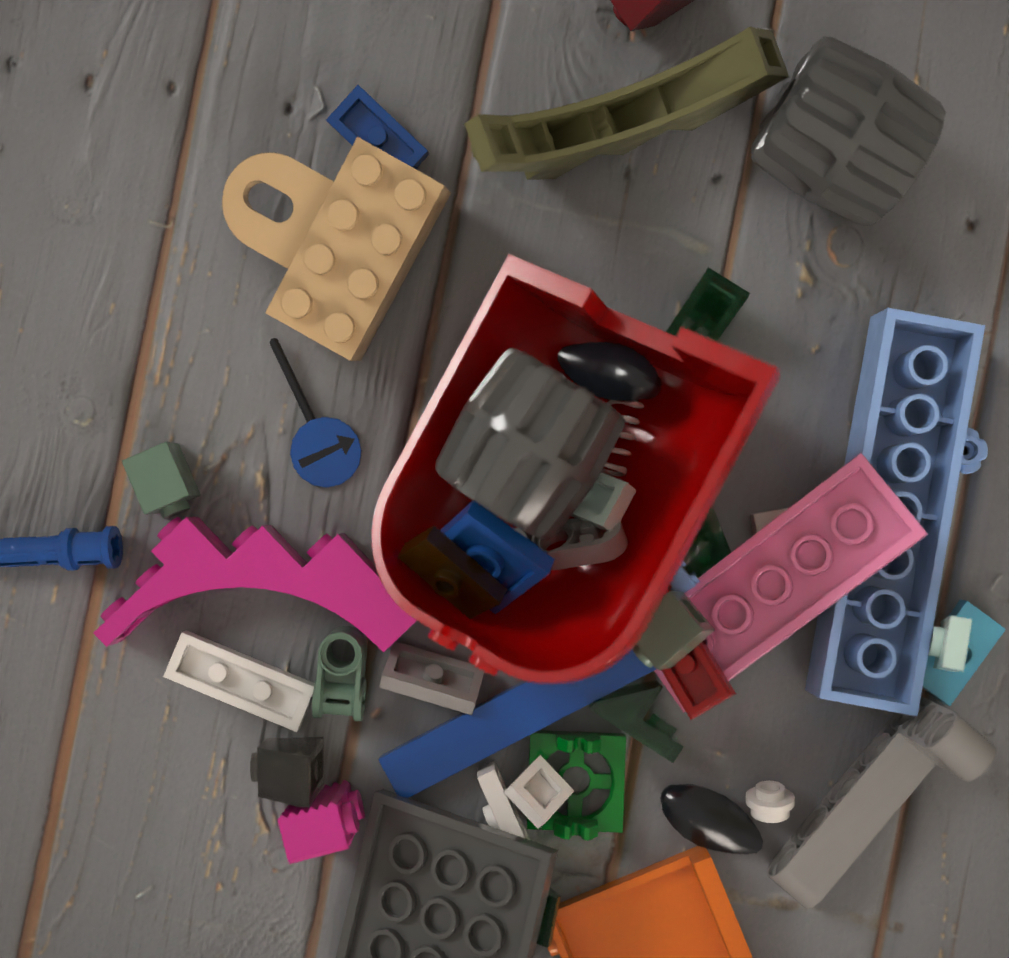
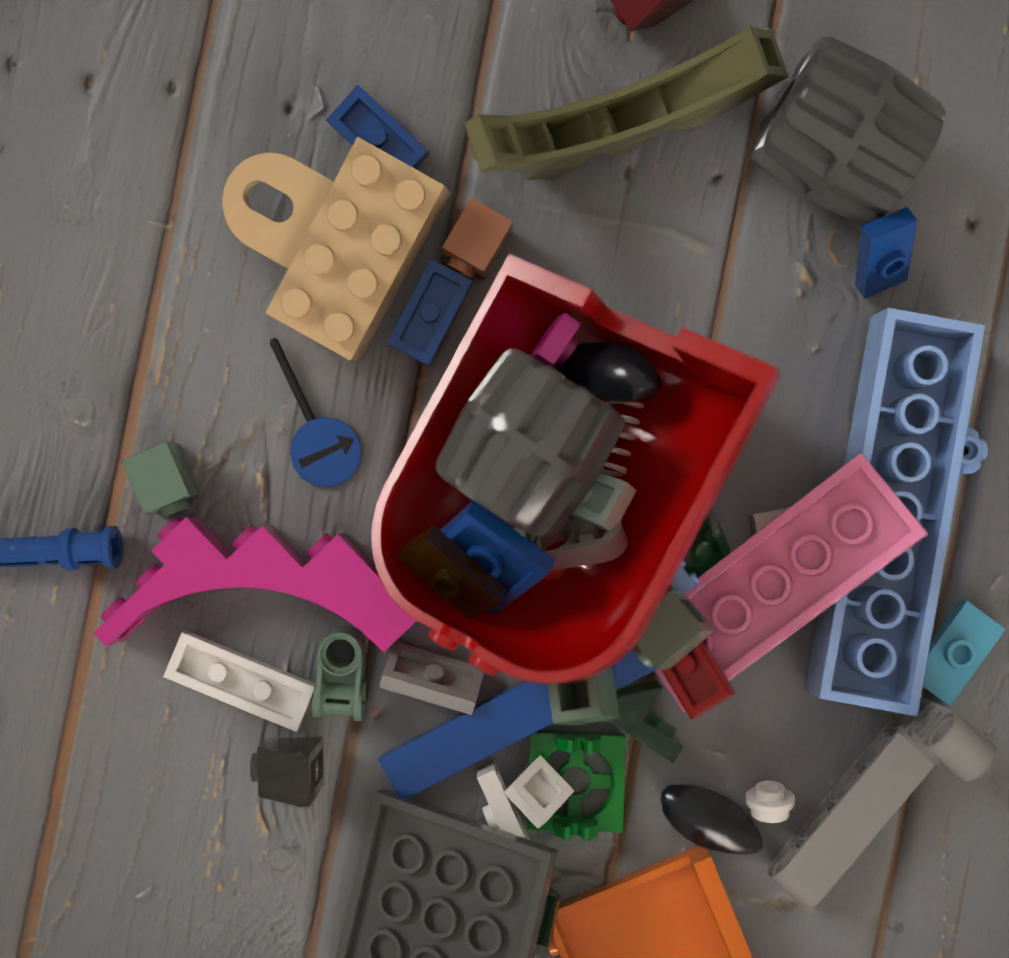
(323, 826): dark pink brick -> none
(430, 312): none -> blue plate
(477, 240): none -> nougat brick
(557, 341): none -> dark pink plate
(584, 700): none -> sand green brick
(709, 306): clear green slope -> none
(885, 252): none -> blue plate
(950, 643): light aqua plate -> none

